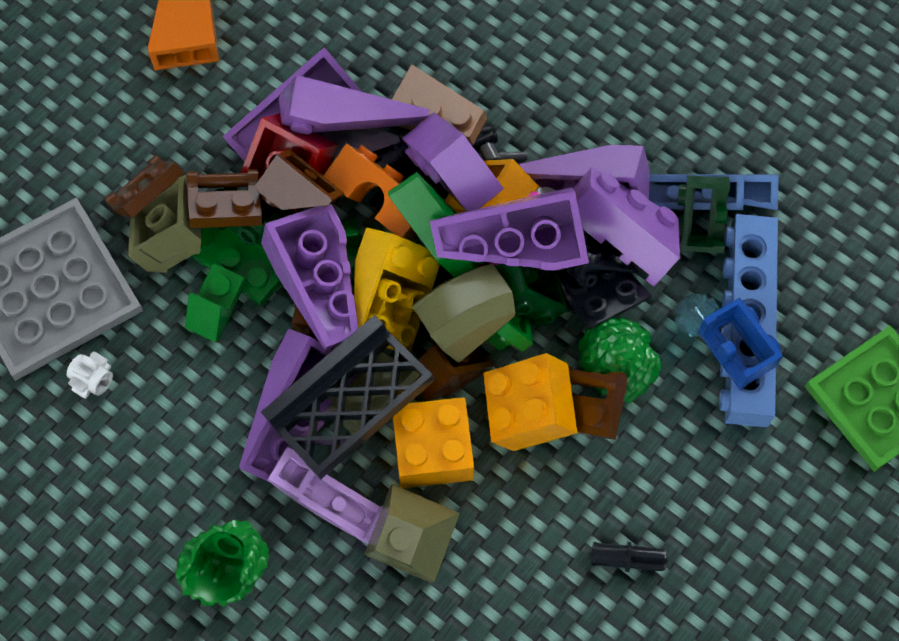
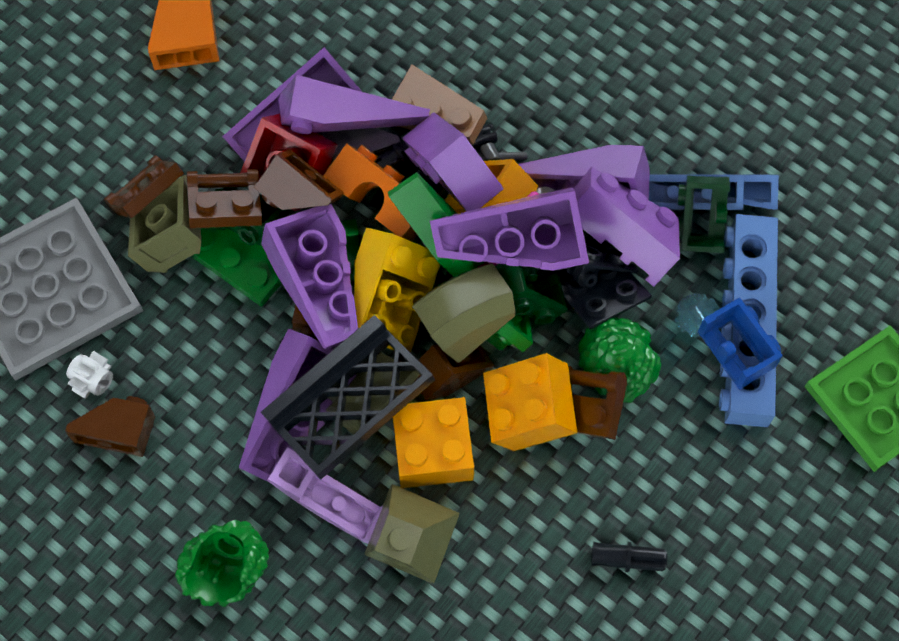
(115, 426): none -> reddish brown slope
(214, 304): green slope -> none

